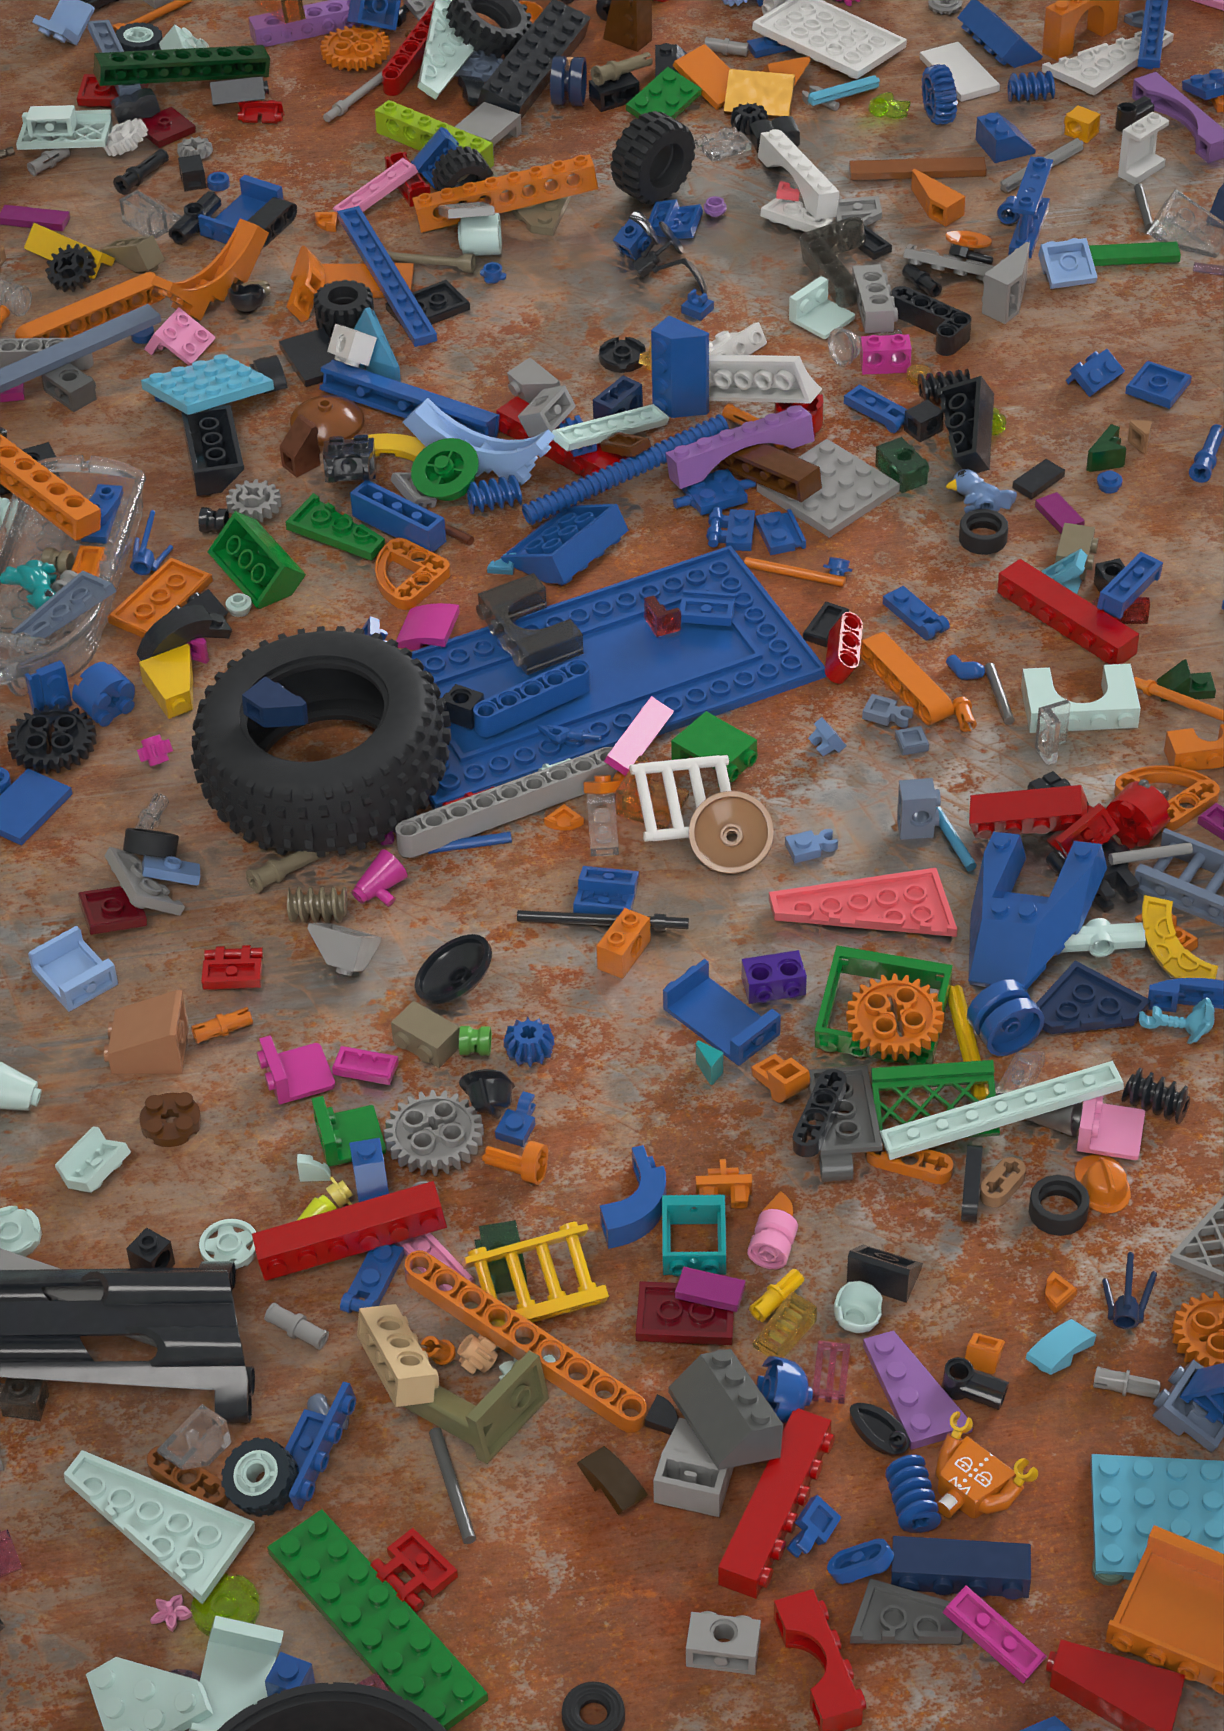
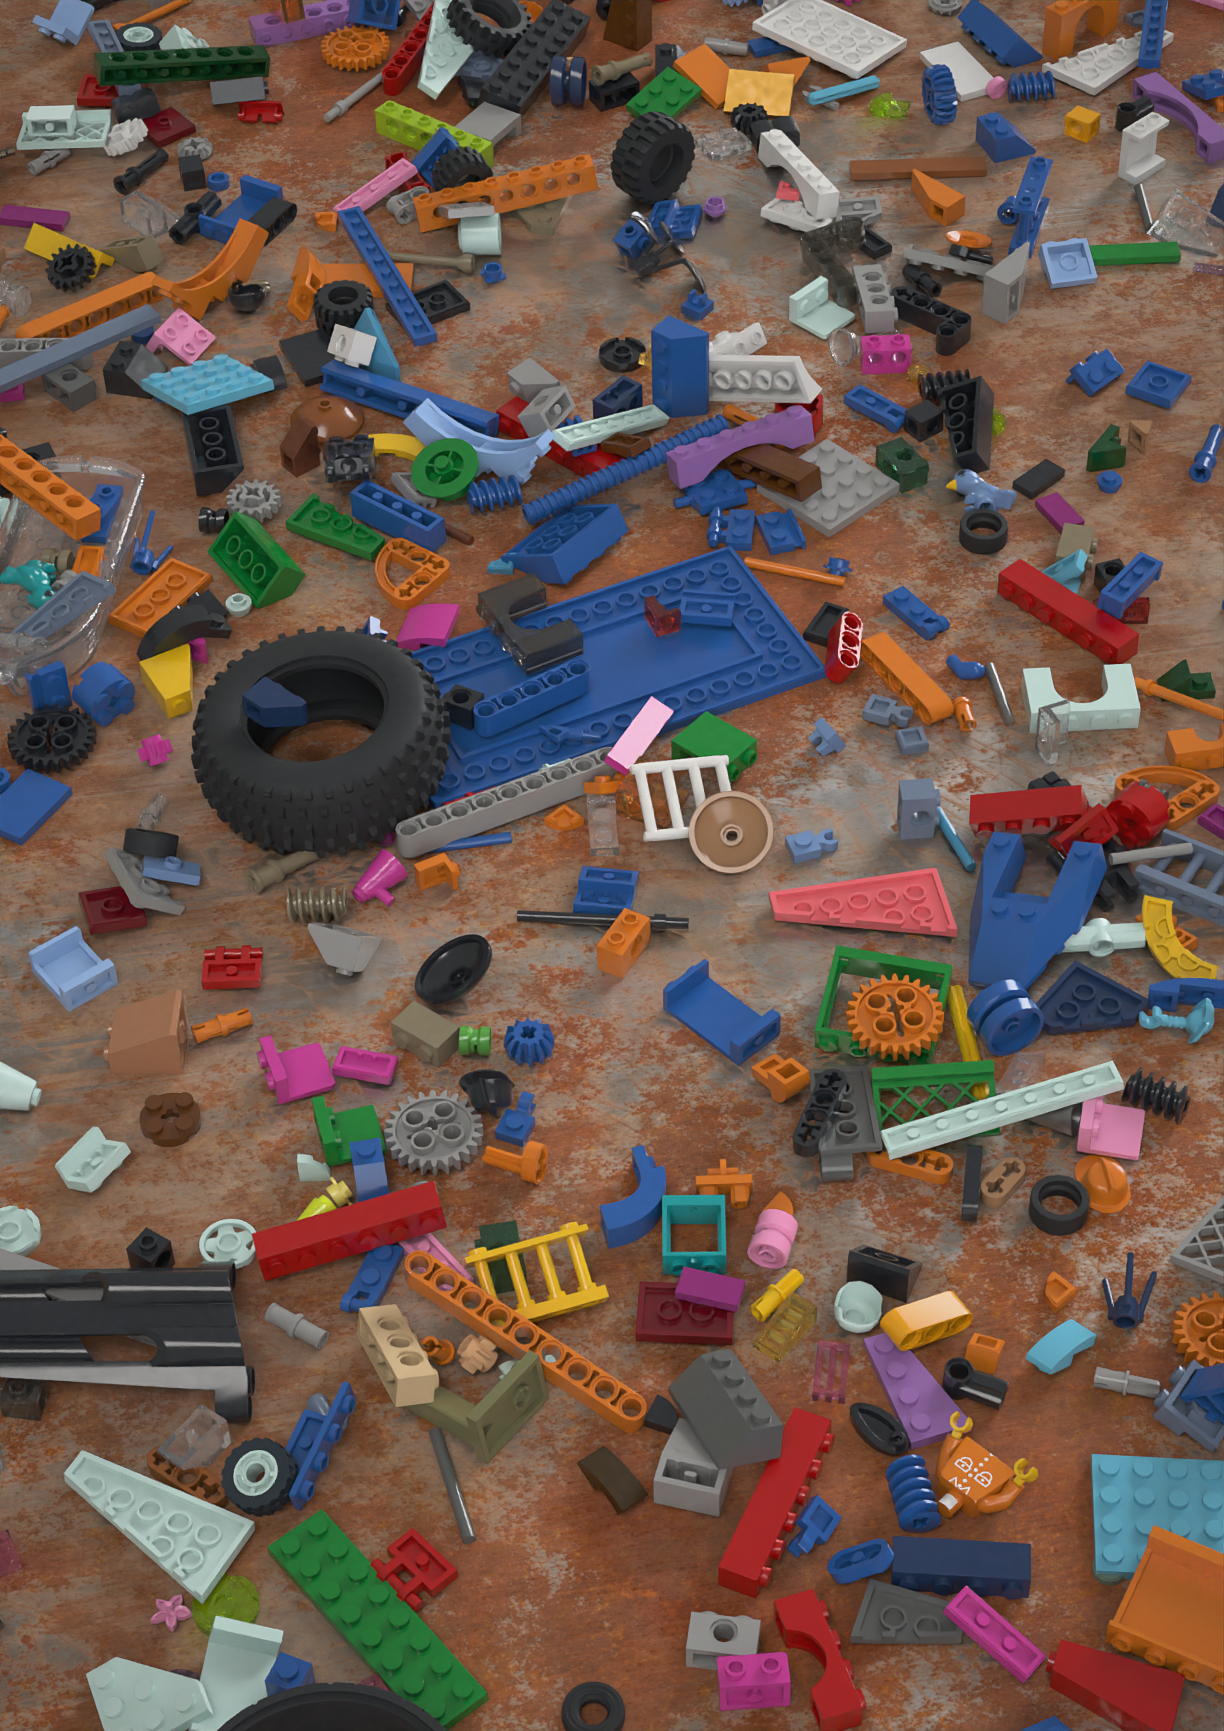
(127, 368): none -> black slope
(406, 206): none -> light grey piece
(436, 871): none -> orange bracket
(709, 1061): teal slope -> none
(753, 1681): none -> dark pink bracket
(773, 977): dark purple brick -> none
(784, 1386): blue cylinder -> none
(926, 1321): none -> light orange beam
(996, 87): none -> bright pink tile
(1057, 155): light grey axle -> none

